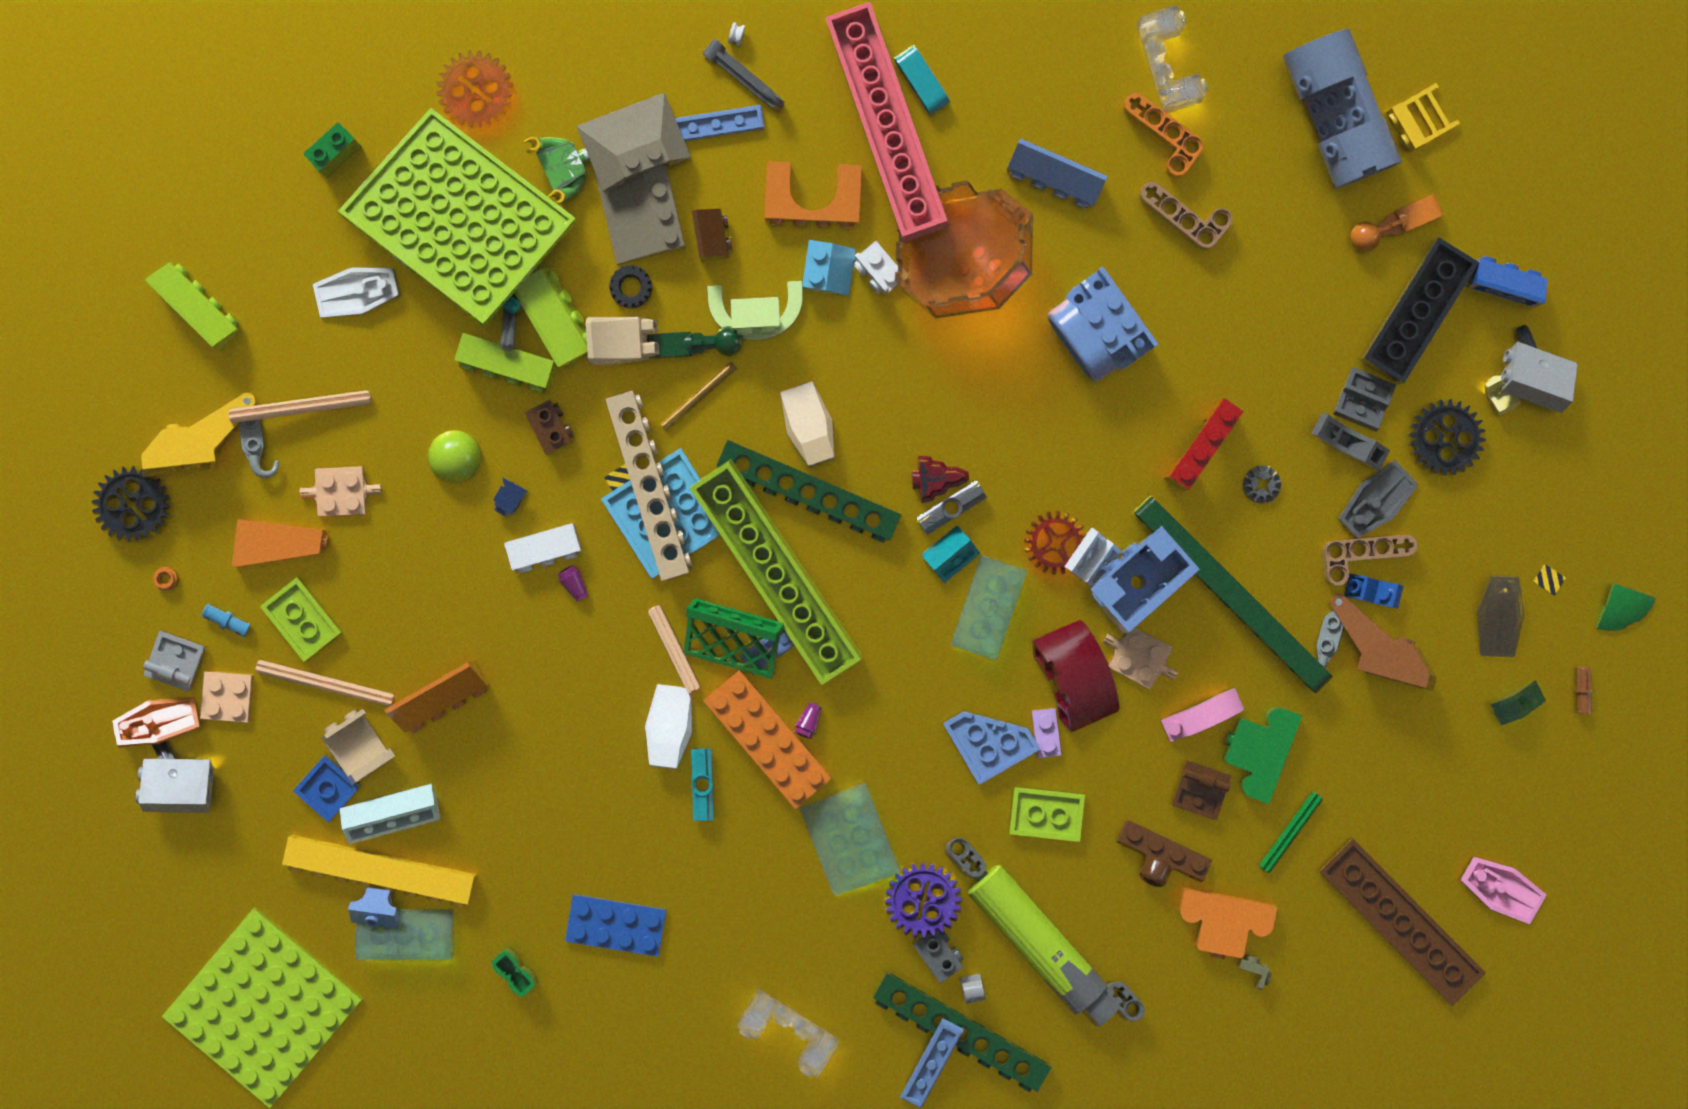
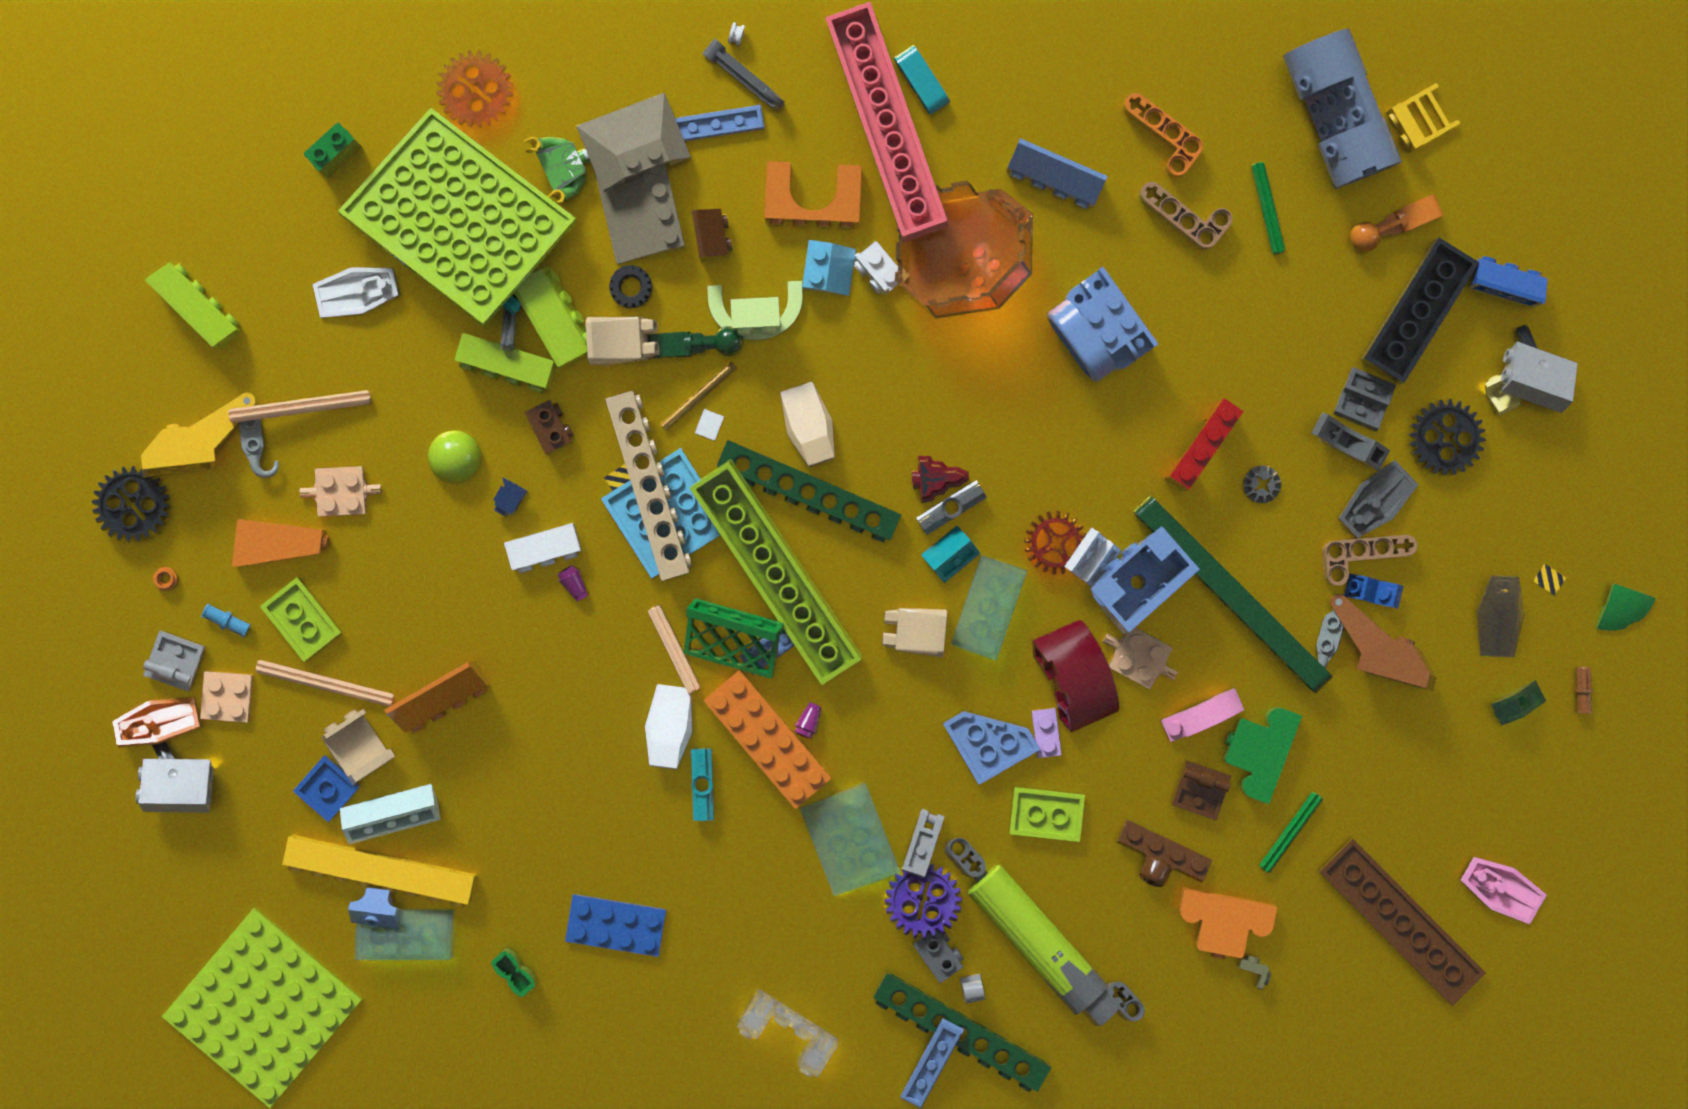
(709, 424): none -> white sticker
(917, 631): none -> tan hips
(922, 844): none -> light grey plate
(1153, 30): clear plate -> none
(1268, 208): none -> green axle

